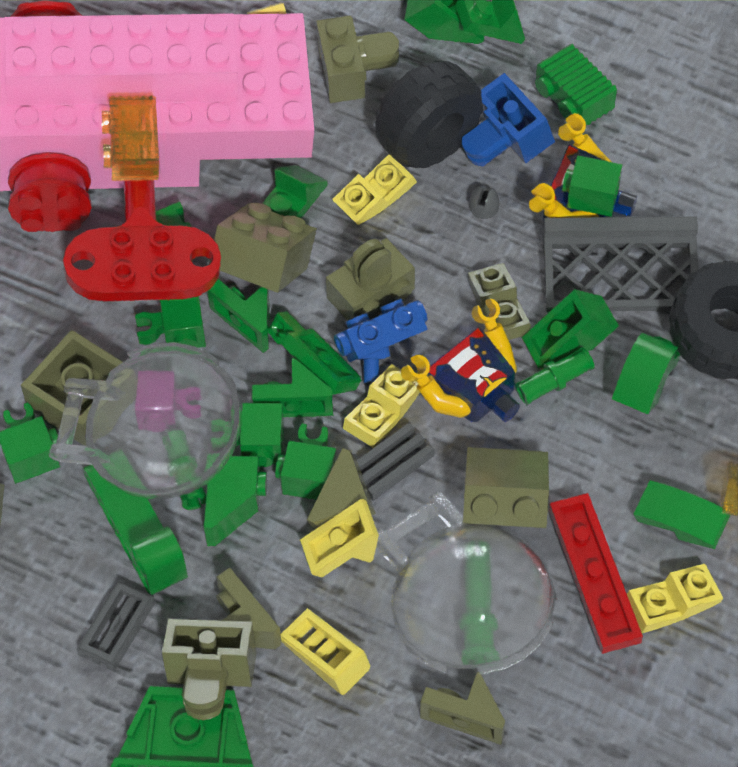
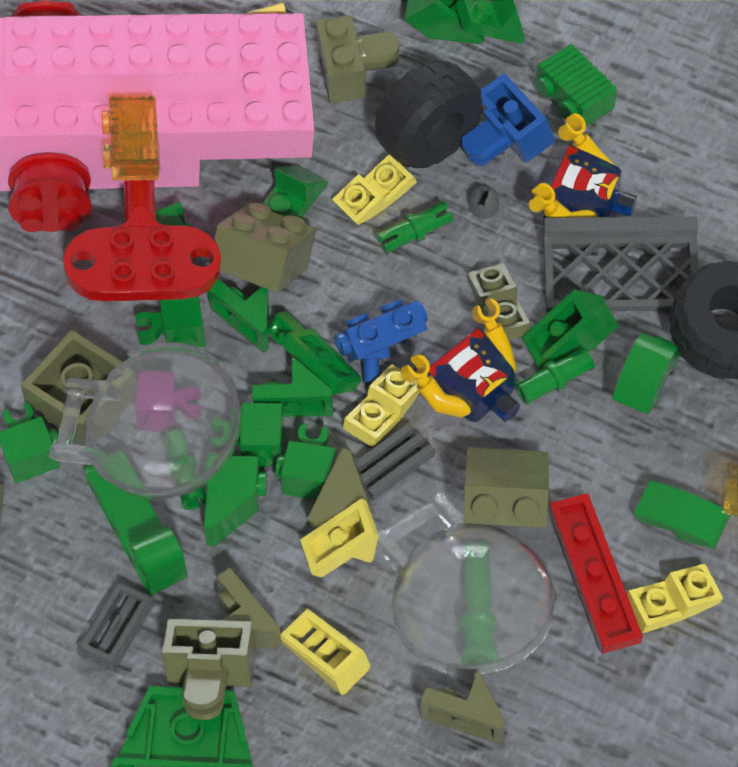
(370, 280): olive brick -> none
(414, 227): none -> green pin
(593, 185): green brick -> none

